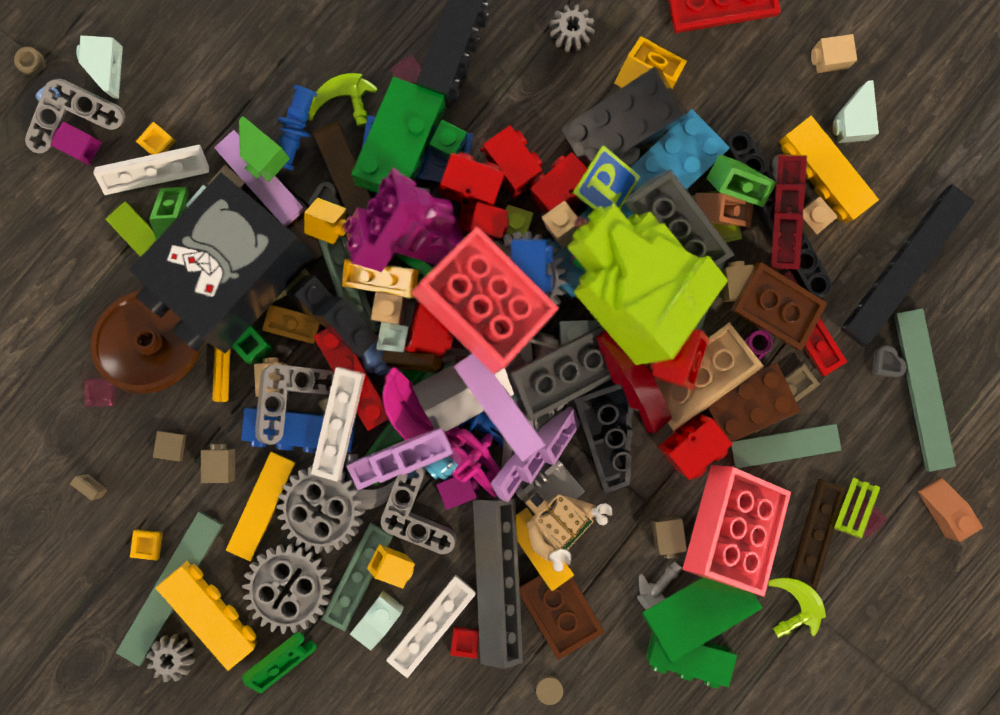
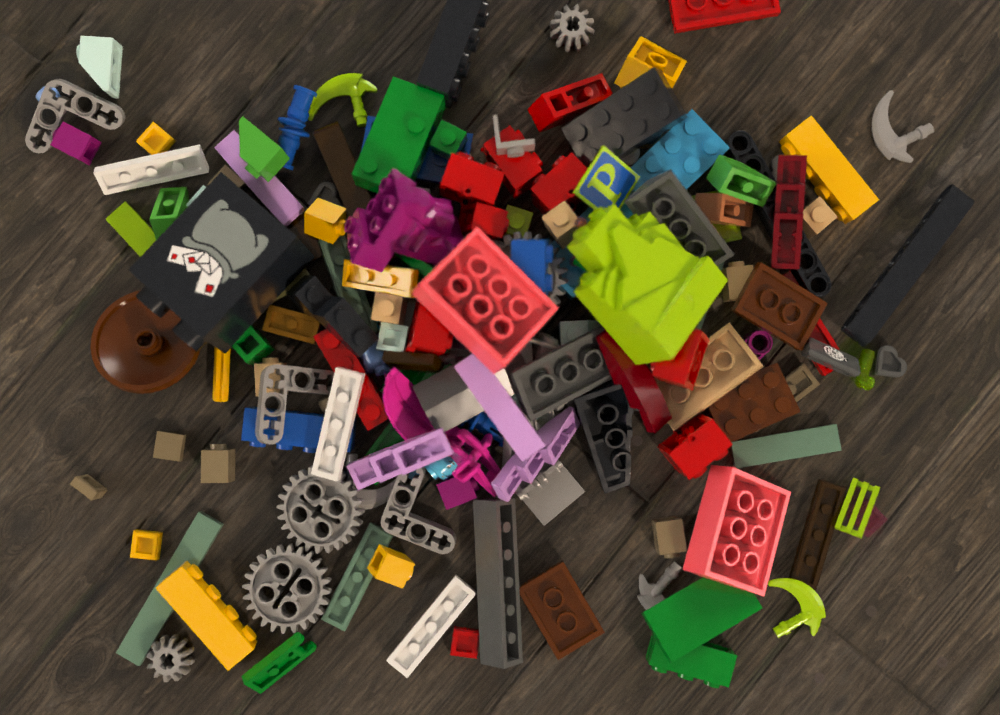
(29, 61): dark tan tile -> none
(99, 393): clear pink tile -> none
(261, 506): yellow tile -> none
(377, 620): light aqua slope -> none
(407, 70): clear pink tile -> none
(511, 148): none -> light grey bracket
(545, 568): yellow tile -> none
(549, 690): dark tan tile -> none
(560, 524): tan torso -> none
(568, 102): none -> red slope
(831, 358): none -> dark grey slope
(834, 53): tan brick -> none
(858, 117): light aqua slope -> none
(865, 362): none -> clear neon green arm
(885, 138): none -> light grey piece
(924, 390): sand green tile -> none
(950, 510): nougat slope -> none

